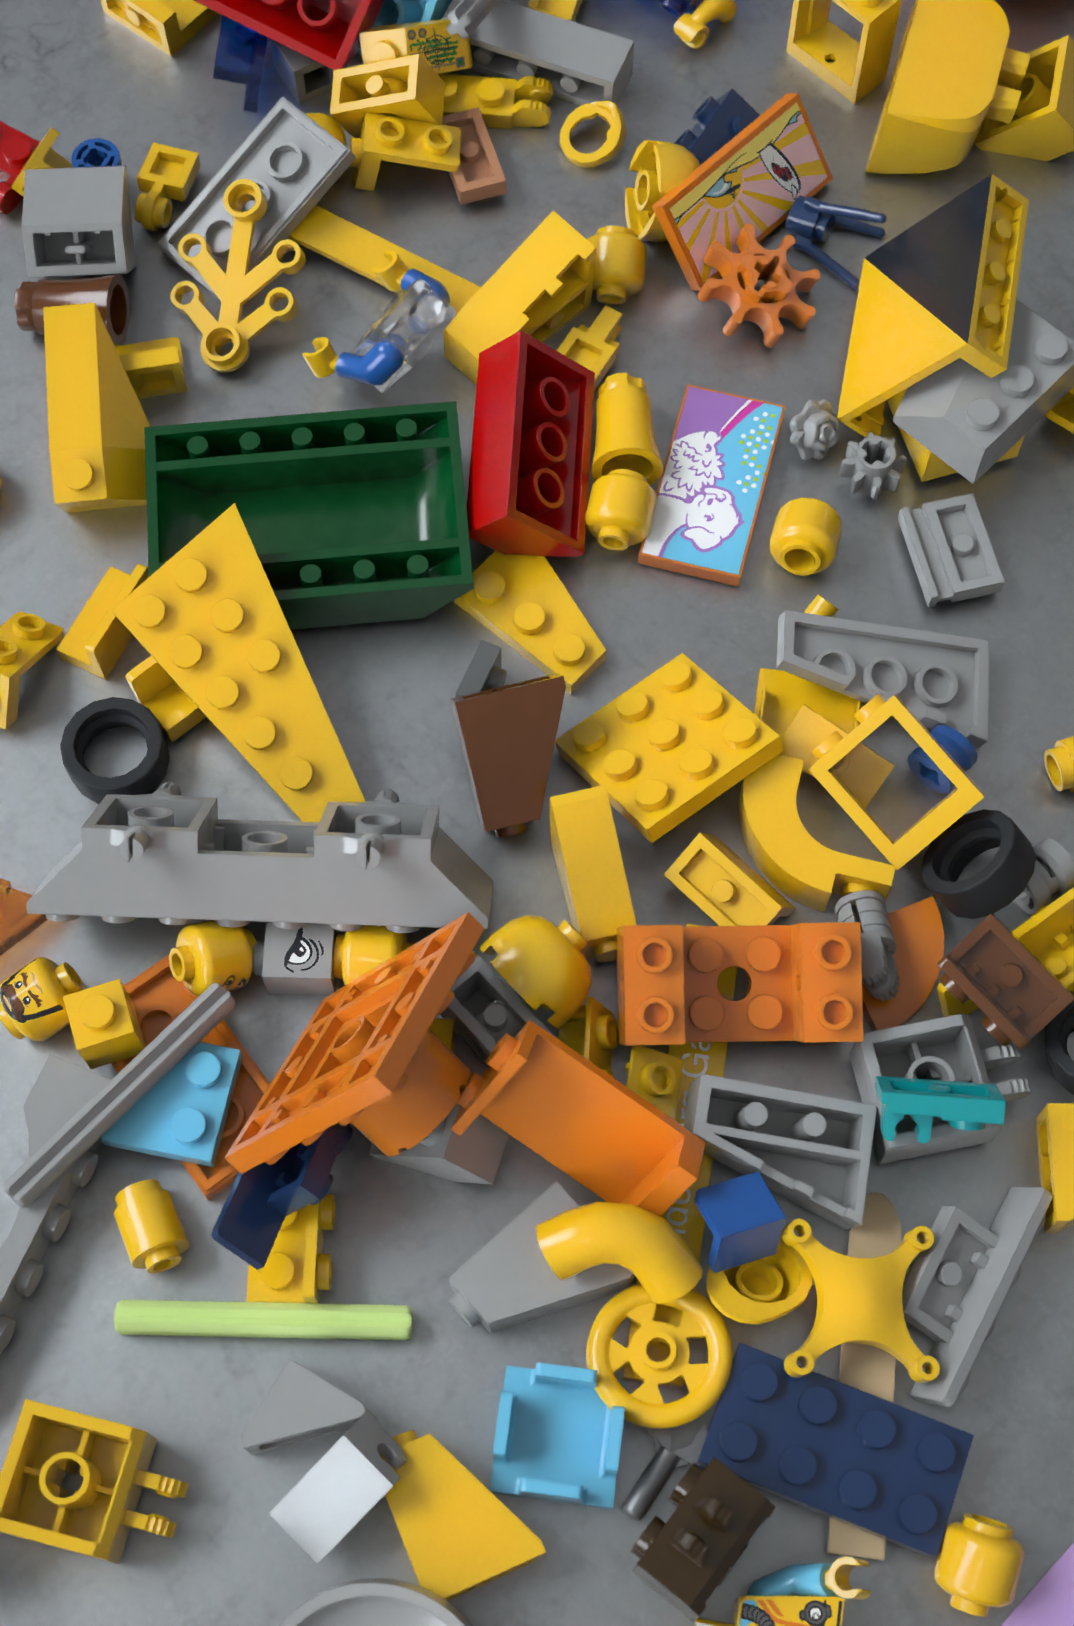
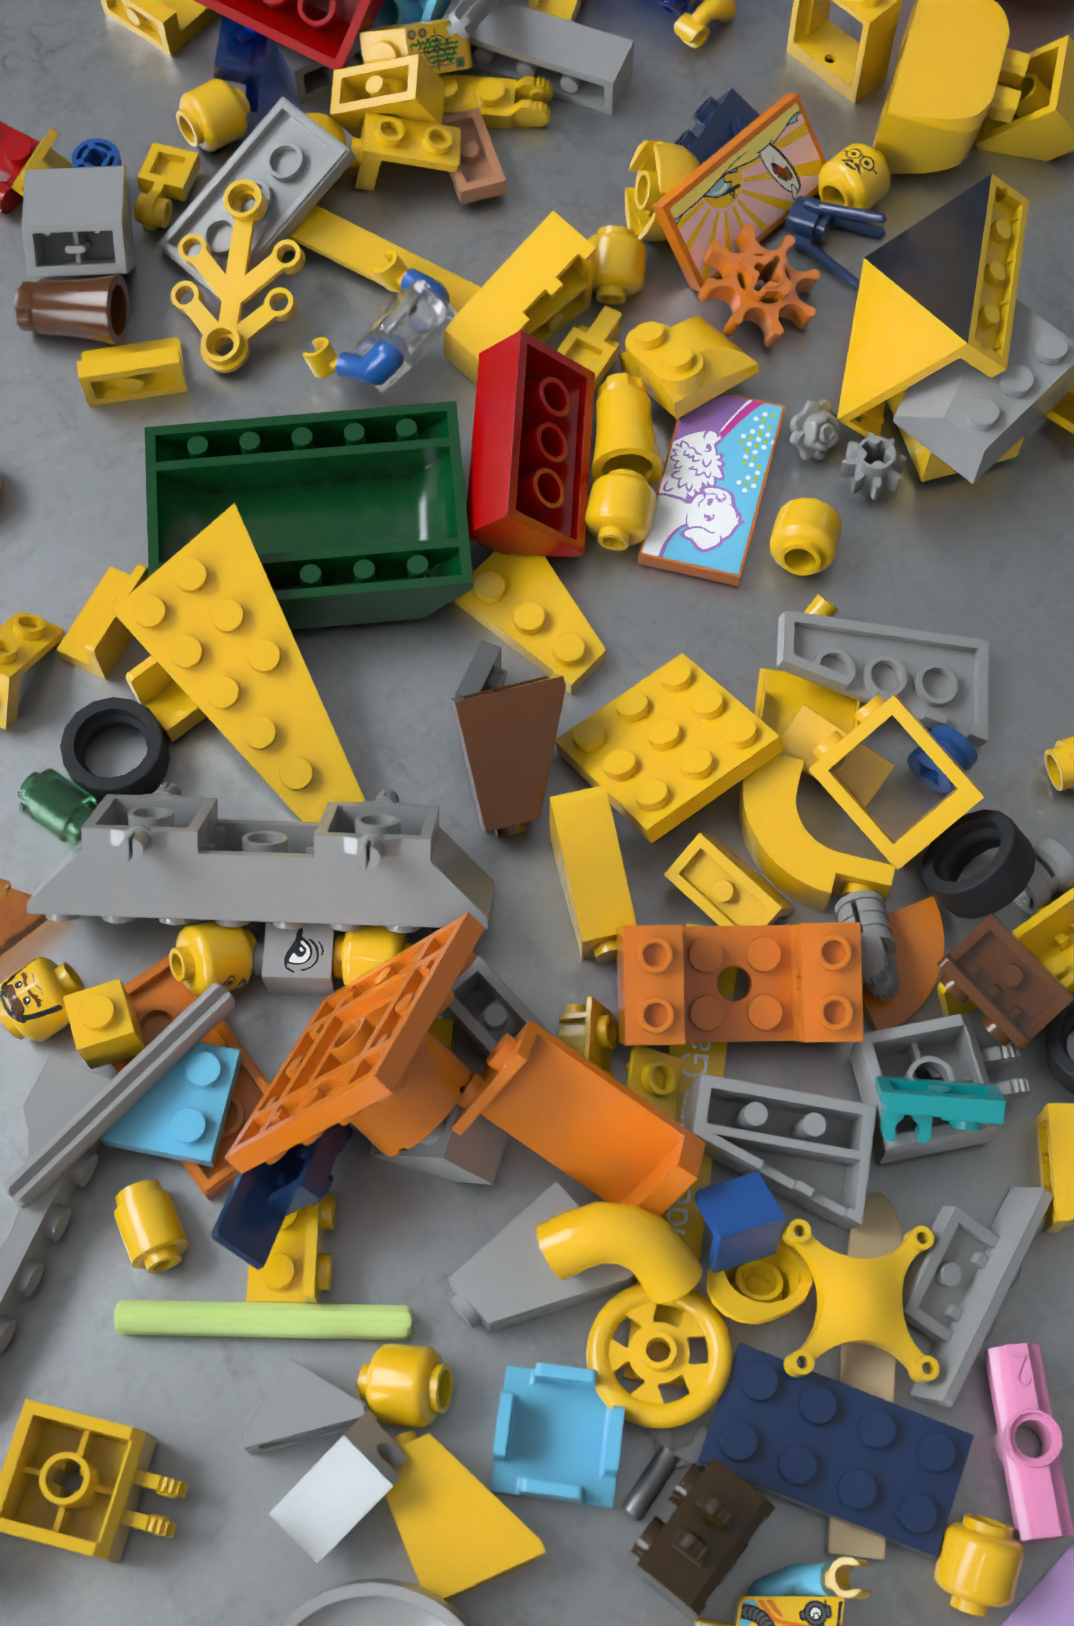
(56, 804): none -> clear green brick
(91, 414): yellow wedge -> none
(213, 115): none -> yellow head
(406, 1385): none -> yellow head
(542, 964): yellow cylinder -> none
(615, 136): yellow piece -> none
(684, 363): none -> yellow slope
(855, 177): none -> yellow head
(951, 550): light grey plate -> none
(1038, 1483): none -> bright pink piece

